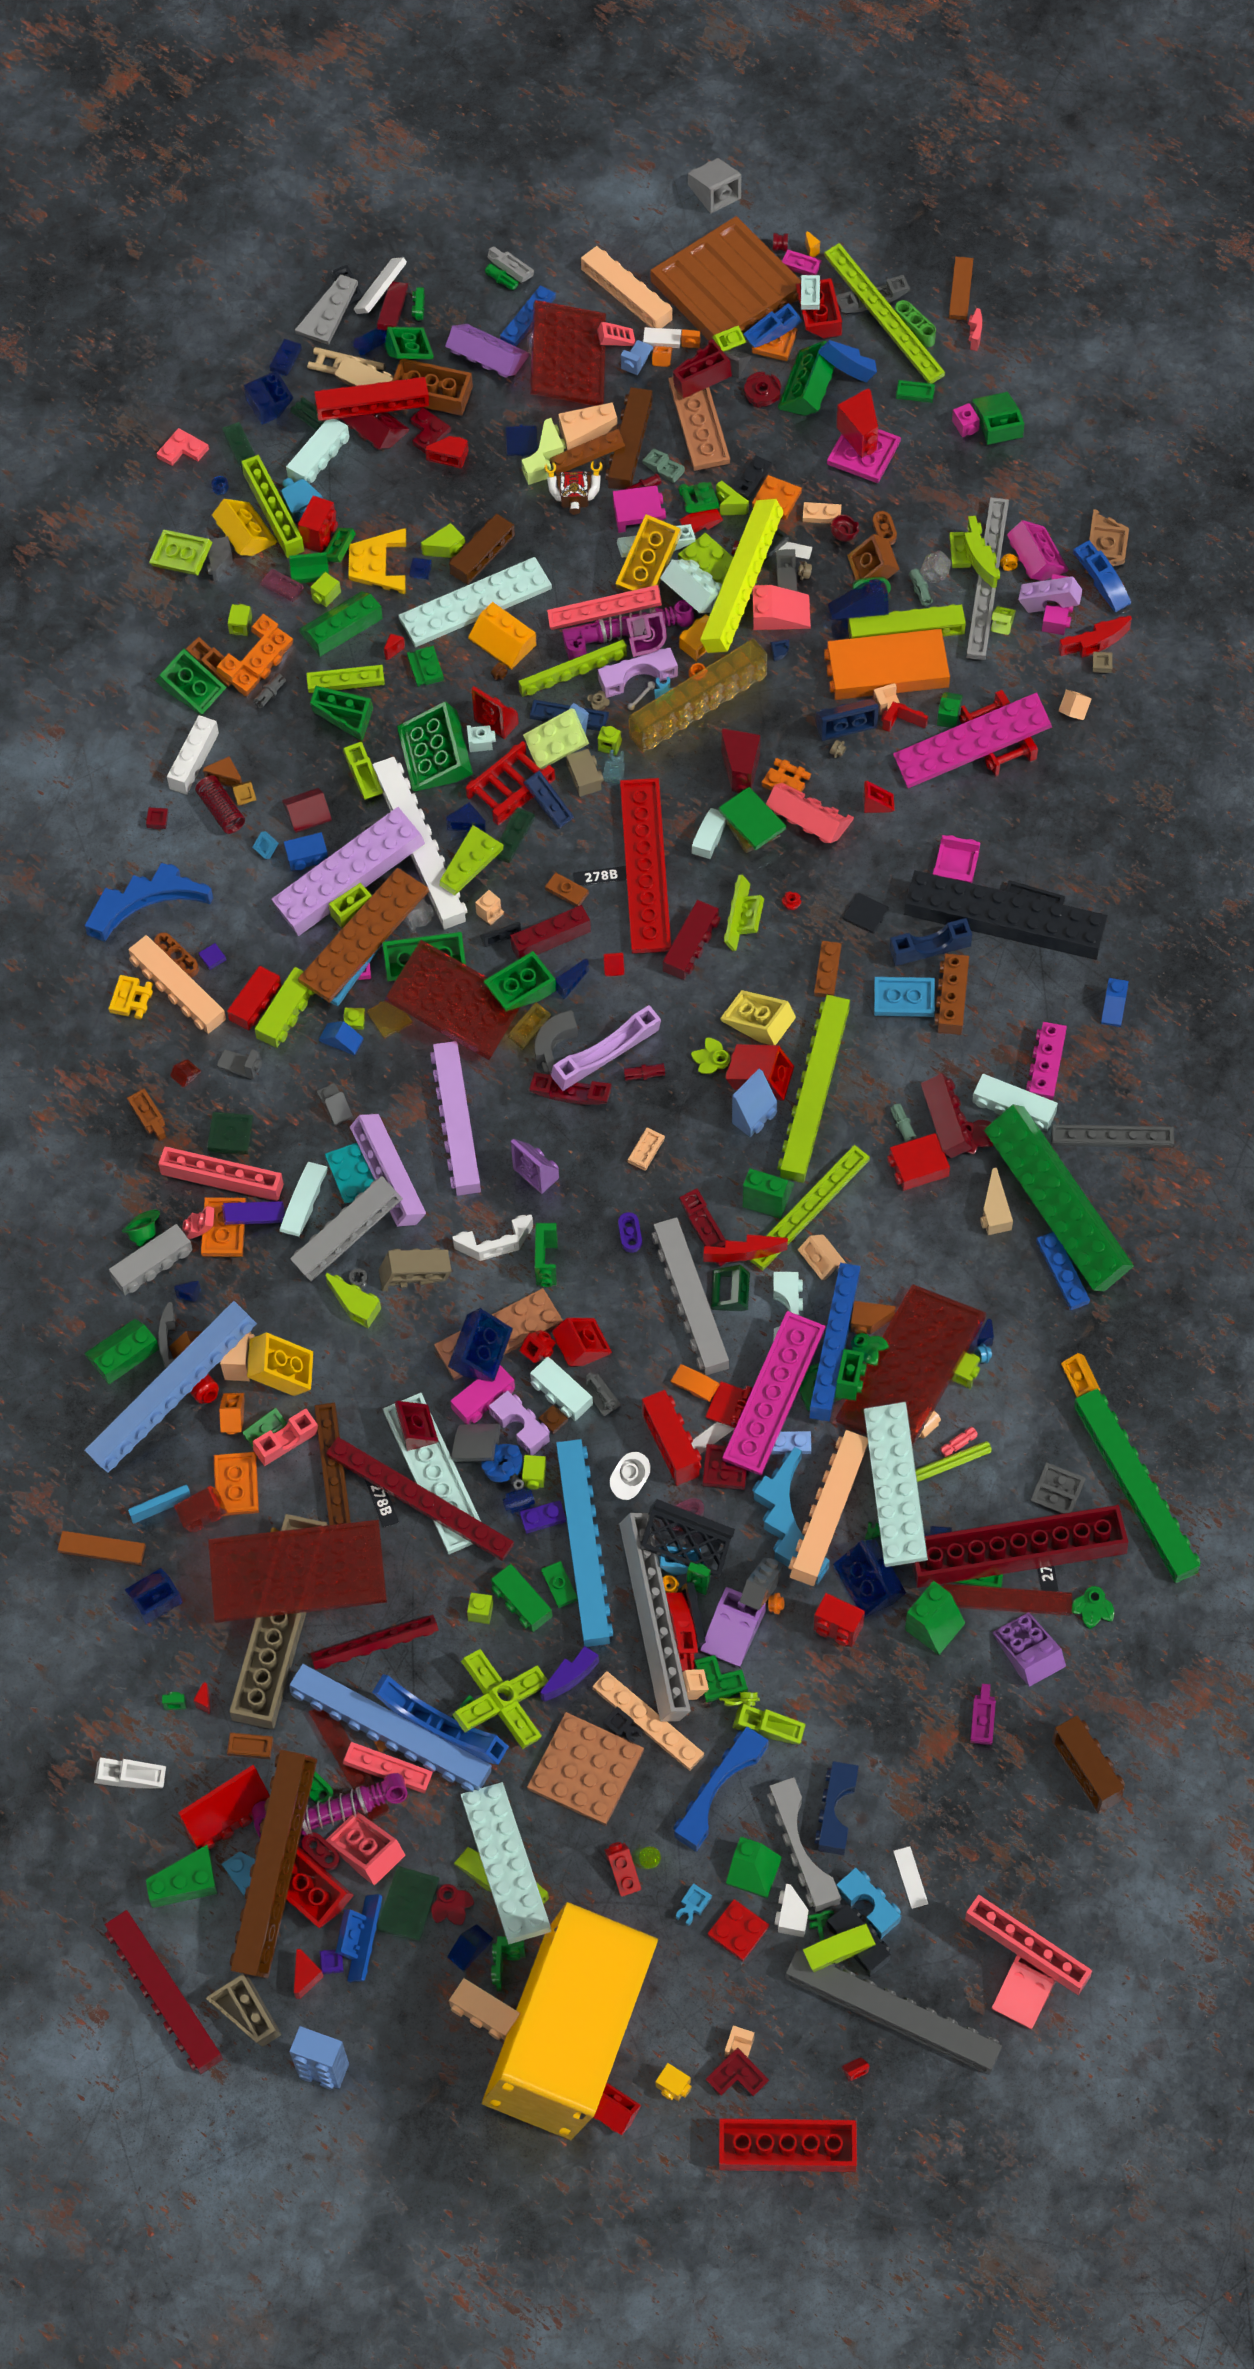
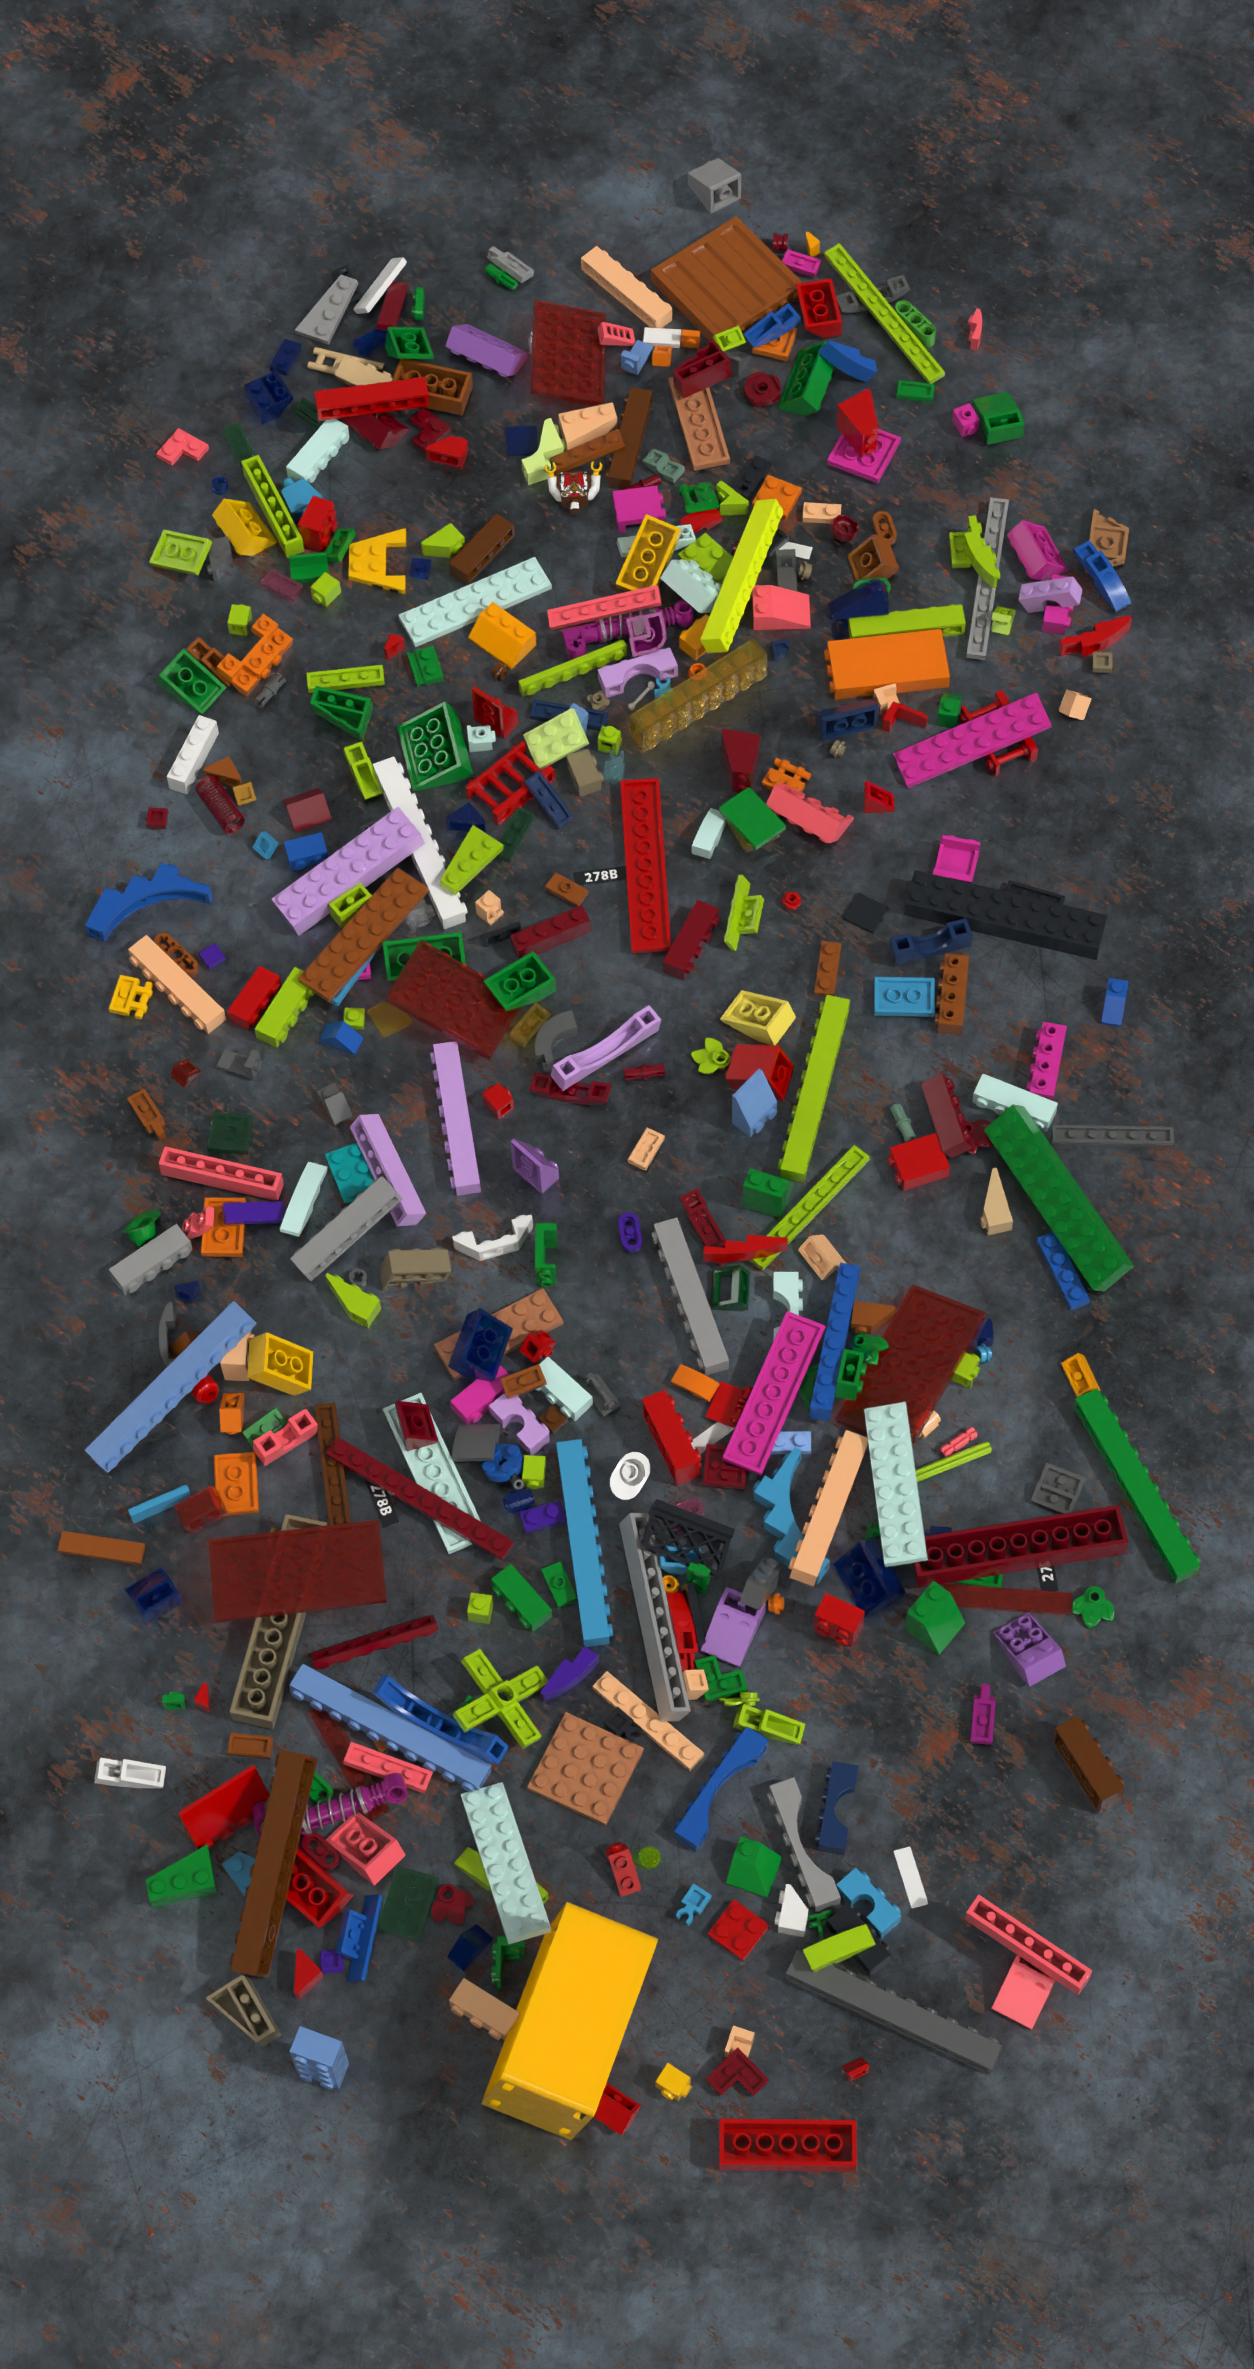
(122, 1350): green slope -> none
(163, 1992): dark red brick -> none
(342, 622): green slope -> none
(498, 1100): none -> red brick
(523, 1381): none -> dark orange plate
(524, 319): blue plate -> none
(570, 979): clear blue slope -> none
(581, 1341): red slope -> none
(614, 964): red slope -> none
(810, 292): light aqua plate -> none
(920, 587): sand green pin -> none
(936, 567): clear brick -> none
(961, 288): dark orange tile -> none
(1009, 562): light orange plate -> none

